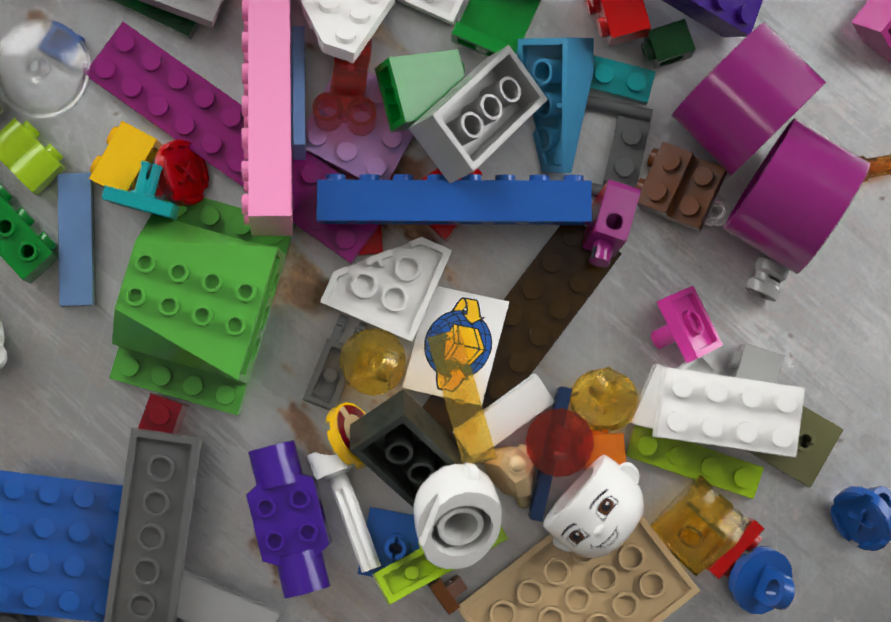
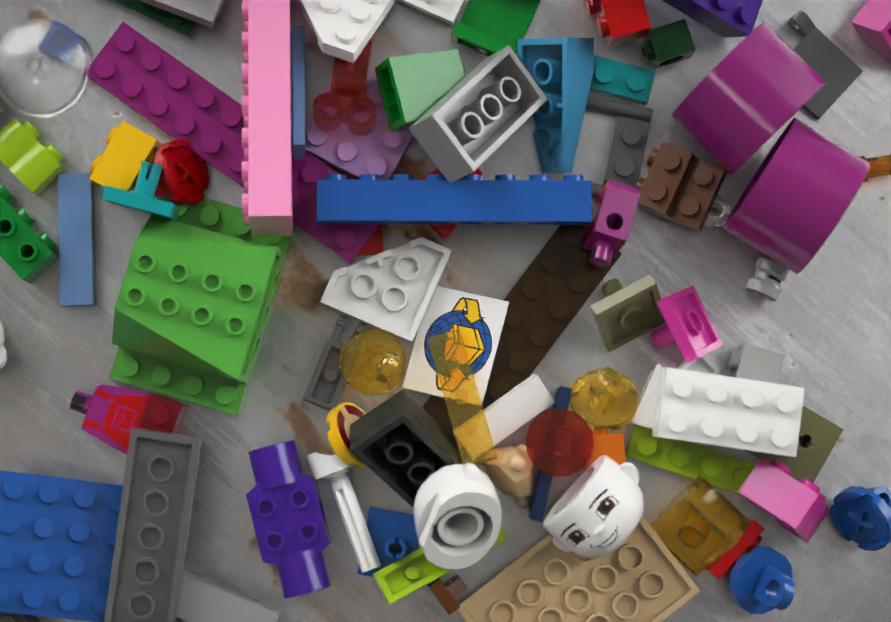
(111, 413): none -> torso
(627, 311): none -> olive tile
(791, 503): none -> dark pink brick
(826, 60): none -> dark grey flag

